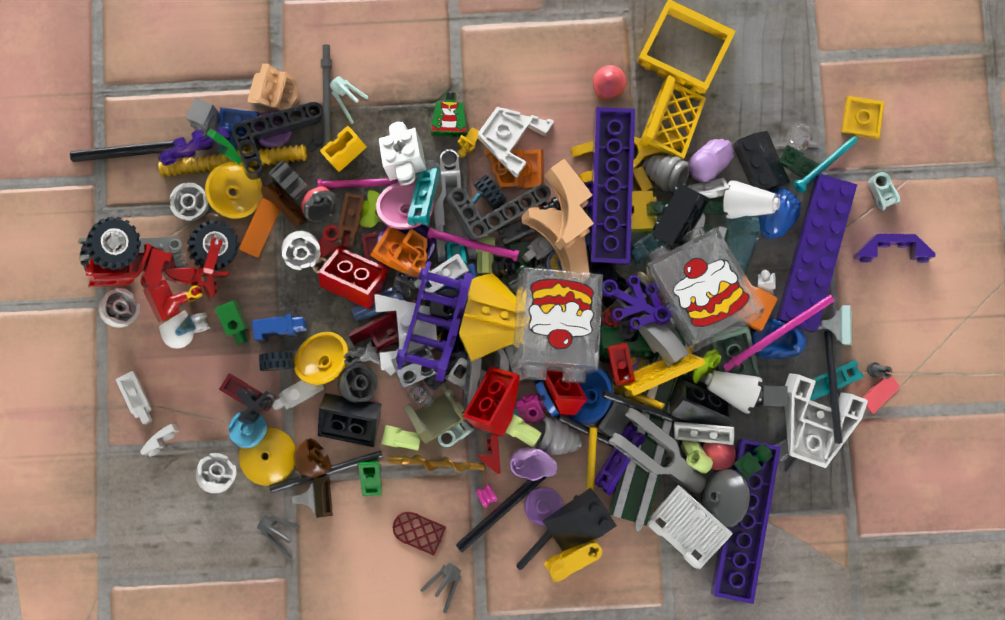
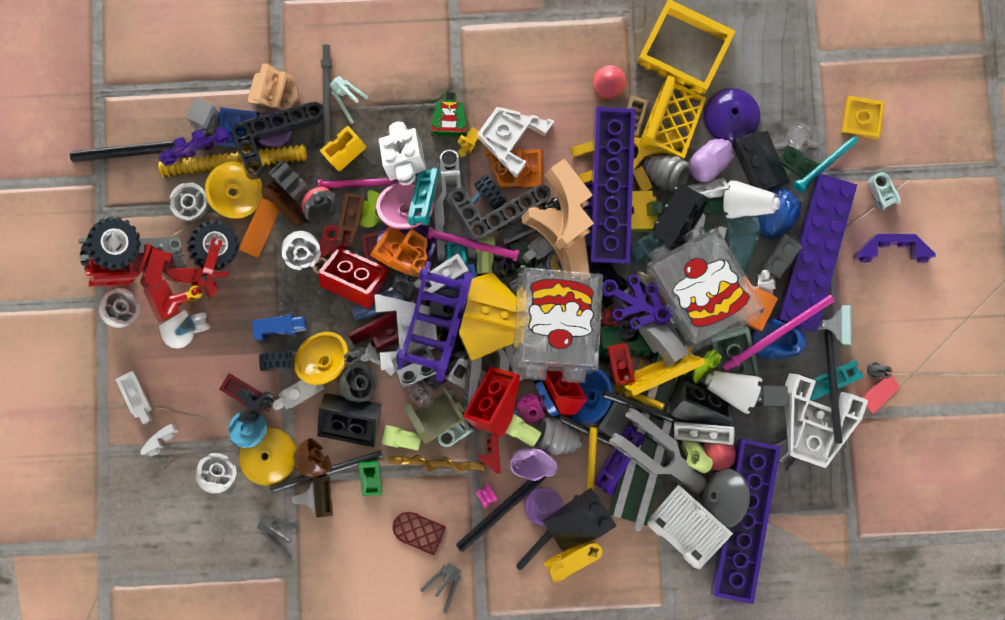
(226, 147): green slope -> none
(233, 312): green torso -> none
(632, 99): none -> tan slope
(721, 121): none -> dark purple dish
(748, 464): dark green plate -> none
(782, 255): none -> dark grey brick

